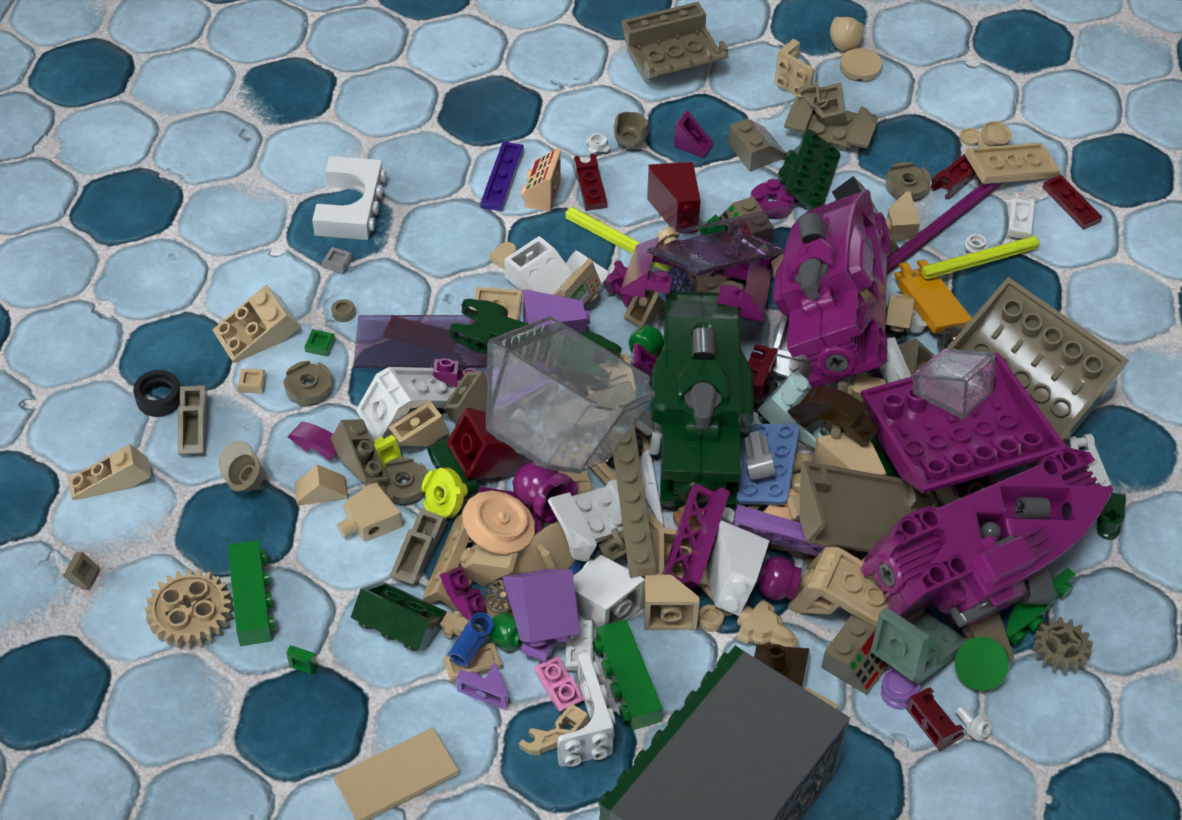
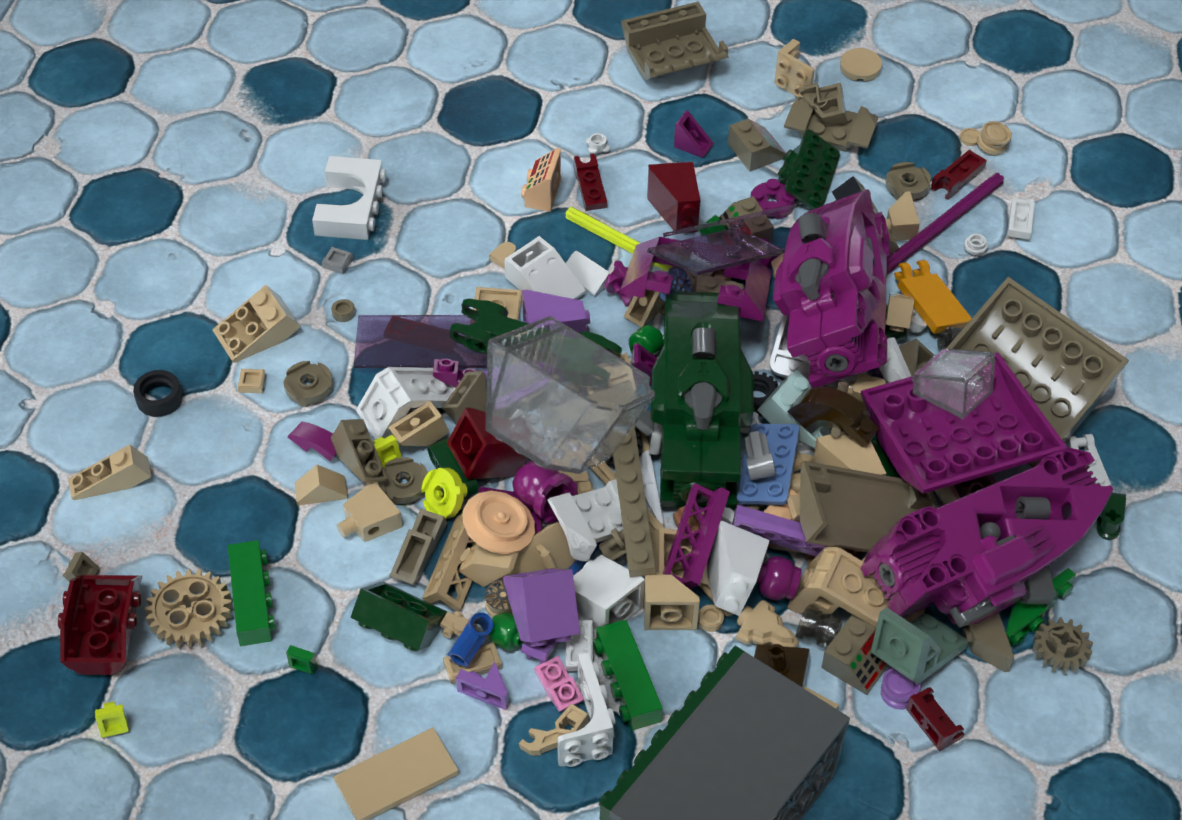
(98, 622): none -> dark red slope
(111, 719): none -> neon yellow tile
(192, 419): dark tan slope -> none
(241, 467): dark tan piece -> none
(319, 342): green tile -> none
(466, 600): magenta slope -> none
(502, 176): dark purple tile -> none
(581, 283): tan slope -> none
(631, 129): dark tan hair -> none
(667, 236): tan plate -> none
(762, 368): dark red hinge -> none
(818, 627): none -> clear smoke wheel
(846, 33): tan hair -> none
(979, 257): neon yellow axle -> none
(979, 727): white plate -> none
(982, 663): green tile -> none
(1012, 163): tan tile -> none
(1072, 202): dark red tile -> none

